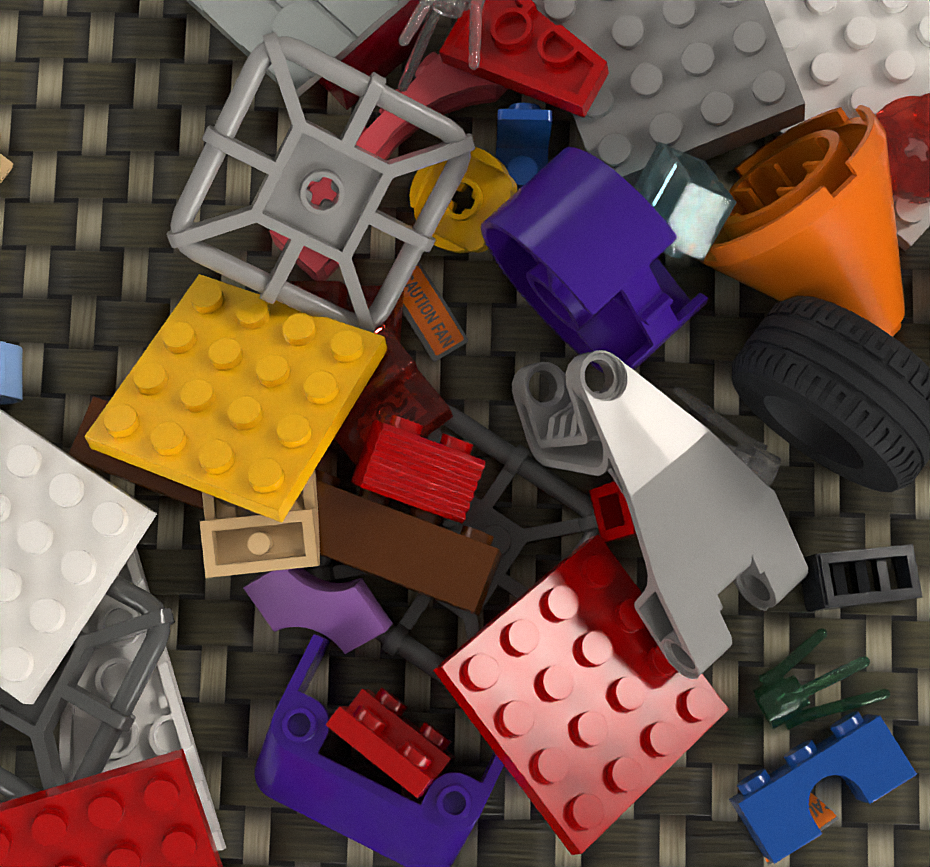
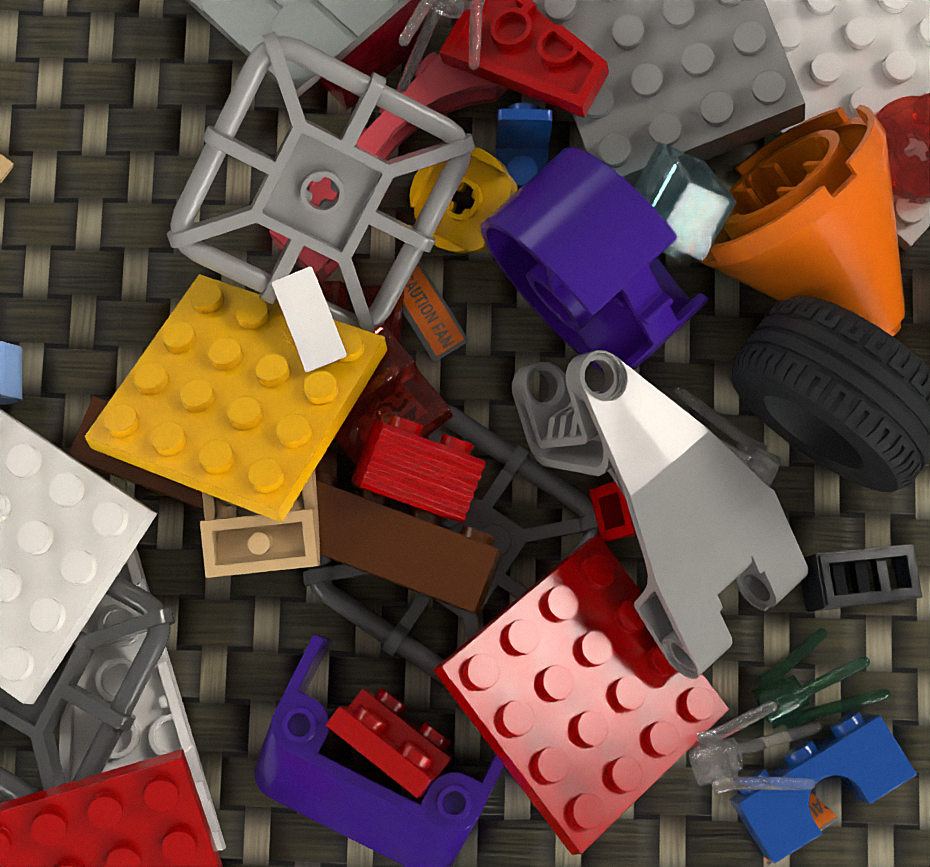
(309, 319): none -> white sticker
(338, 610): medium lavender tile -> none
(718, 758): none -> clear plant

